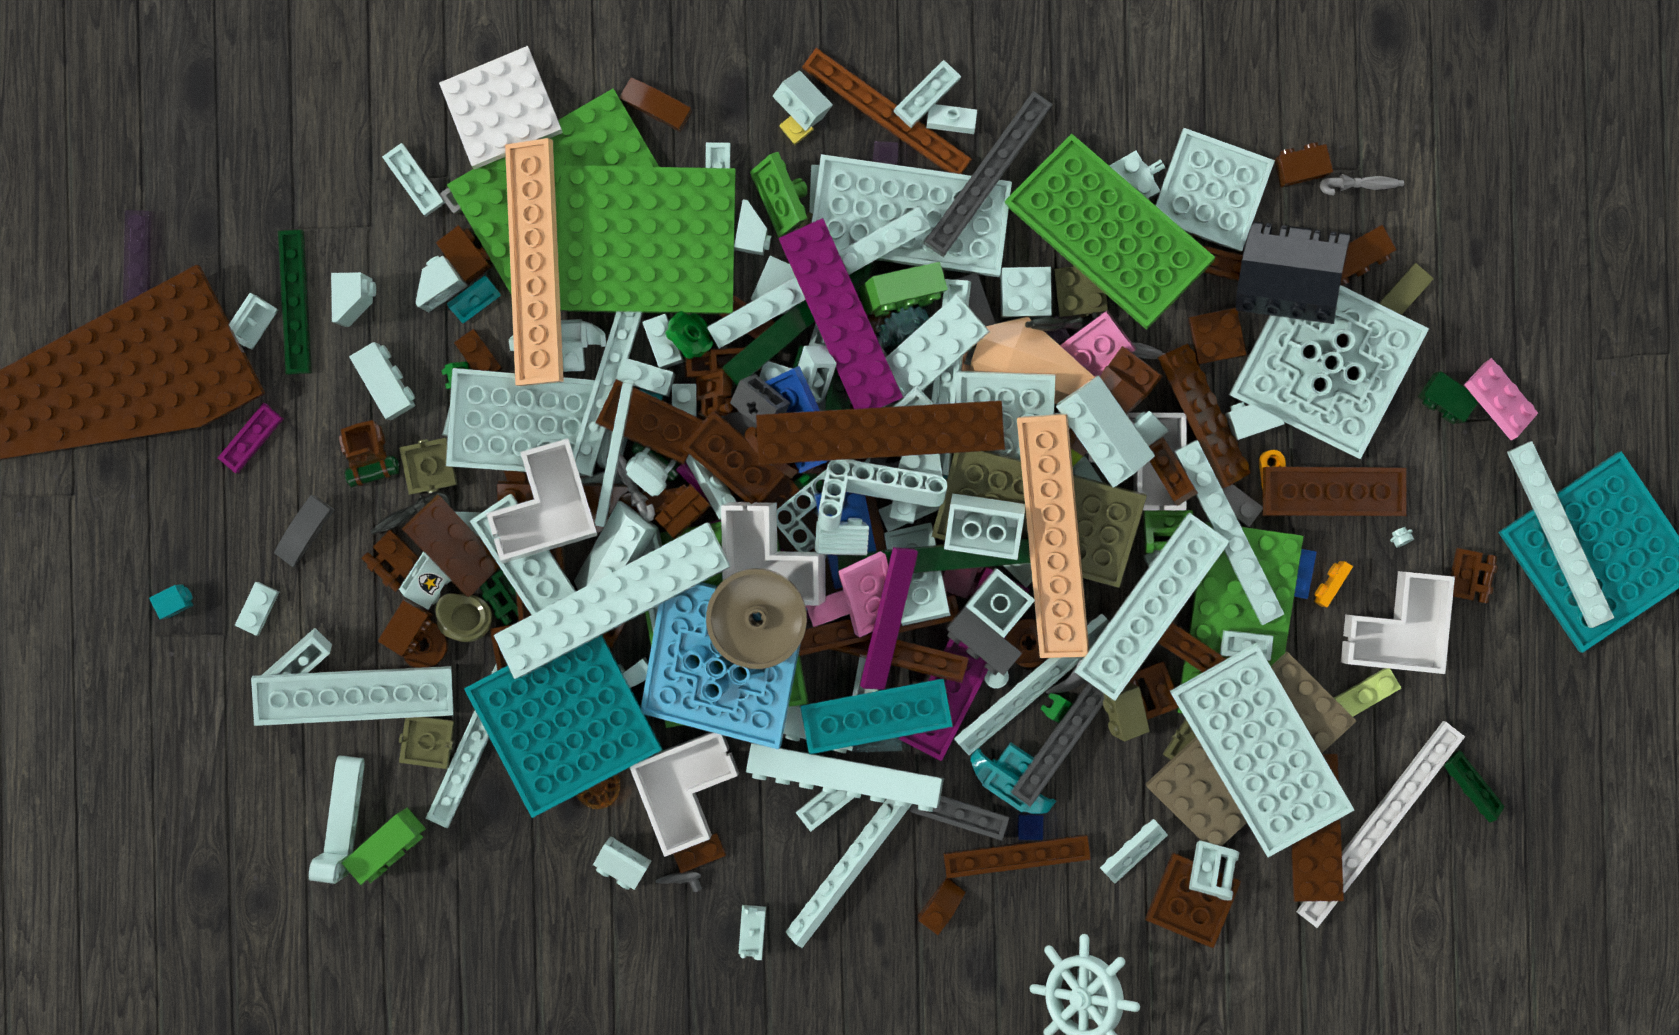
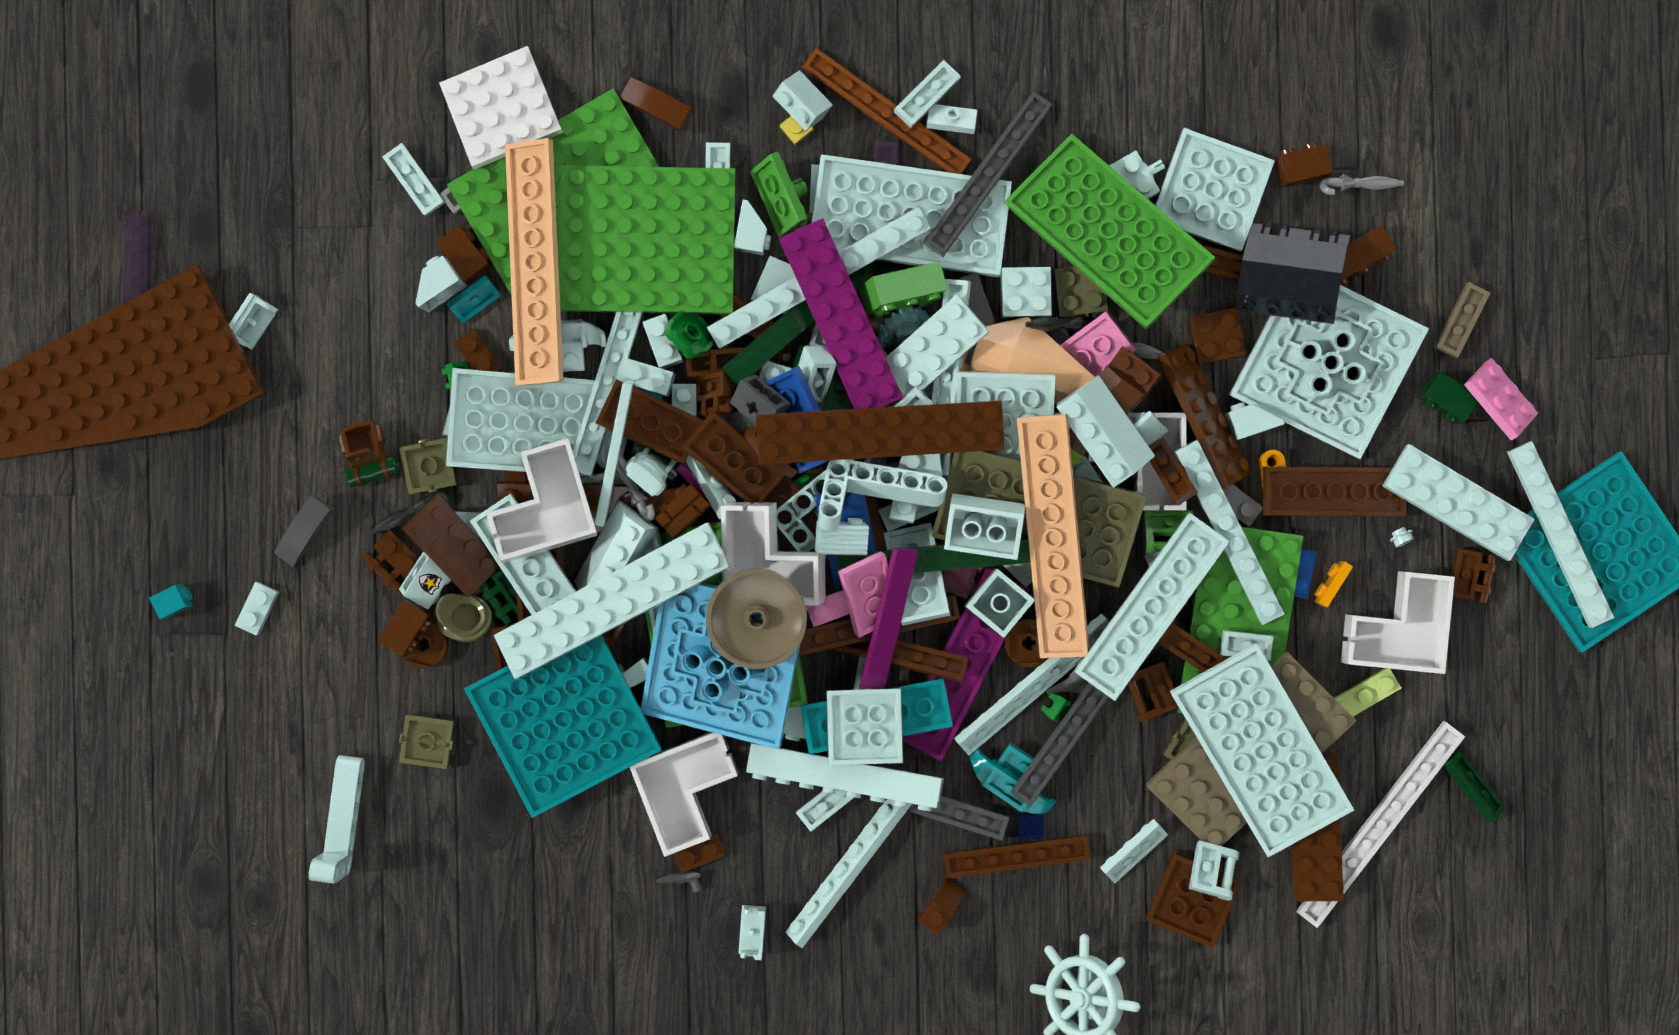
(250, 438): magenta tile -> none
(294, 302): dark green tile -> none
(303, 655): light aqua brick -> none
(350, 296): light aqua slope -> none
(352, 695): light aqua plate -> none
(383, 380): light aqua brick -> none
(384, 847): bright green brick -> none
(459, 772): light aqua tile -> none
(600, 789): clear orange wheel -> none
(621, 863): light aqua slope -> none
(864, 726): none -> light aqua plate
(982, 641): dark grey brick -> none
(996, 681): light aqua plate -> none
(1126, 713): olive brick -> none
(1406, 289): olive tile -> none
(1458, 502): none -> light aqua plate
(1462, 320): none -> dark tan plate

